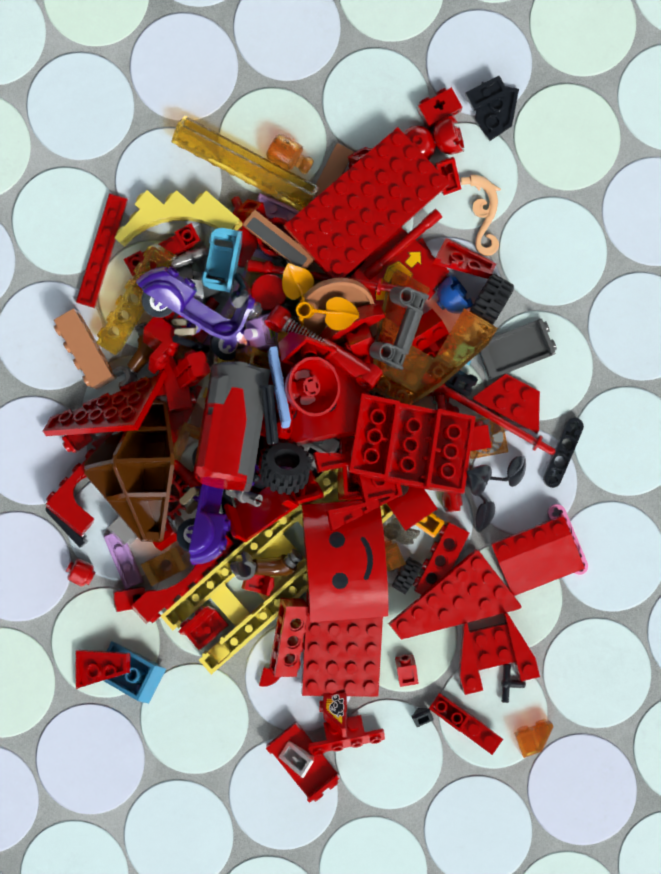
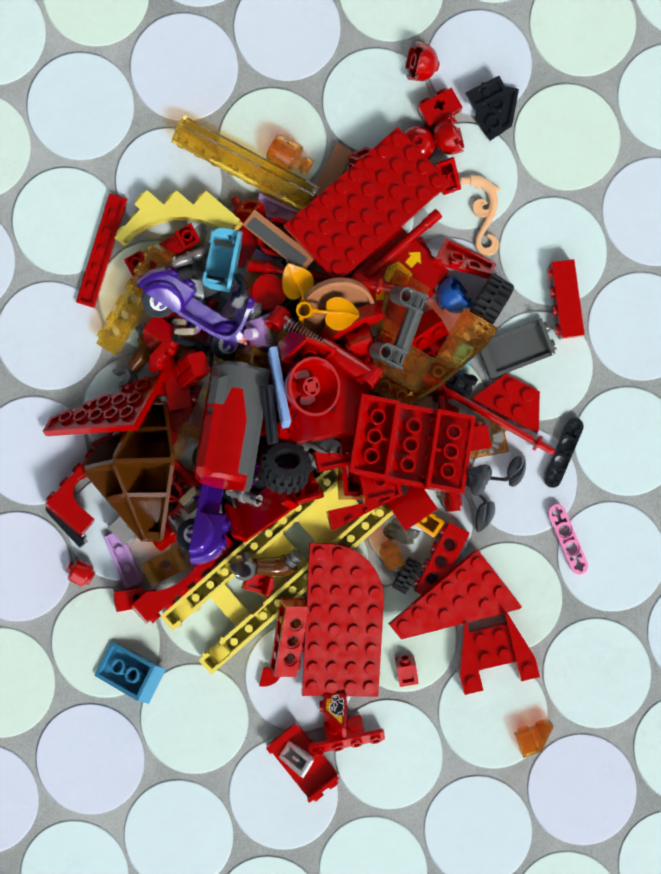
(76, 442): red bracket -> none
(83, 346): nougat brick -> none
(99, 666): red wing -> none
(203, 626): red bracket -> none
(345, 564): red slope -> none
(421, 62): none -> red cylinder
(422, 716): black slope -> none
(466, 723): red slope -> none
(506, 683): black piece -> none
(538, 555): red slope -> none
(566, 299): none -> red brick

